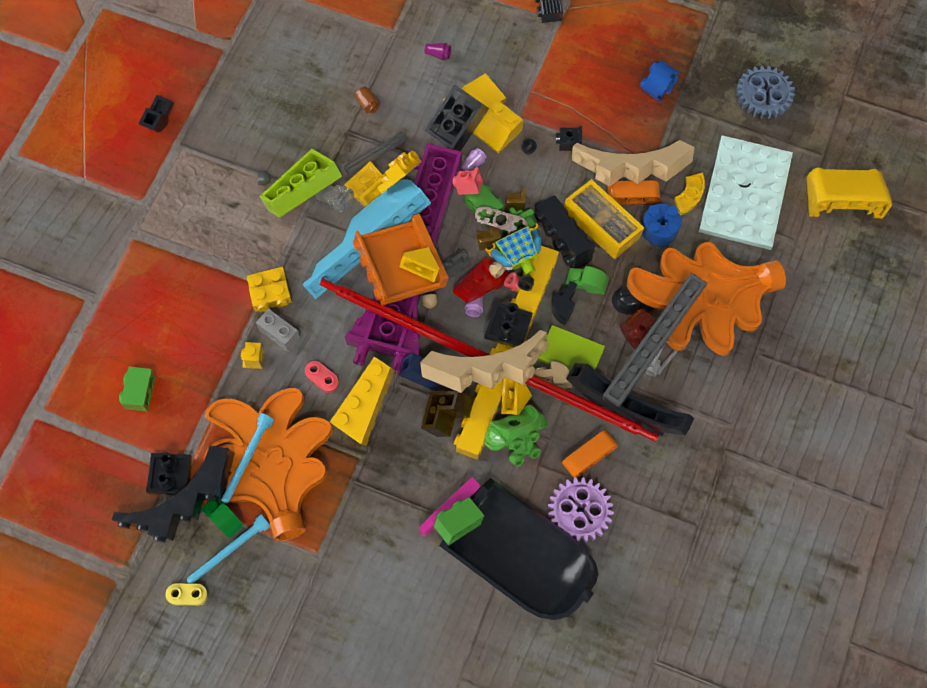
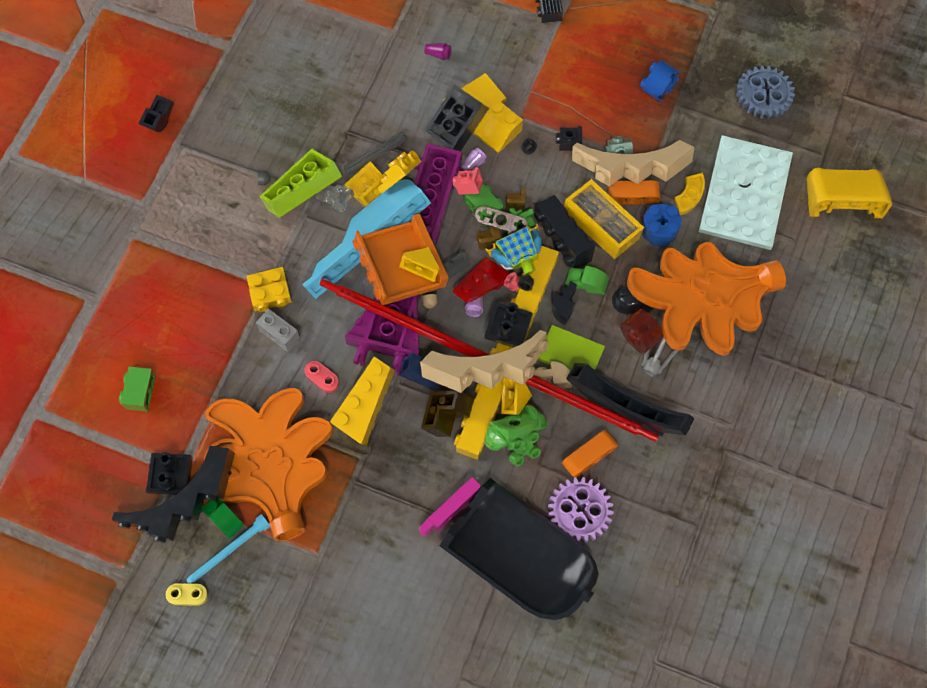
(252, 355): yellow brick -> none
(264, 423): medium azure piece -> none
(367, 100): dark orange brick -> none
(458, 521): bright green brick -> none
(496, 269): tan hinge -> none
(619, 145): none -> sand green brick
(654, 340): dark grey tile -> none

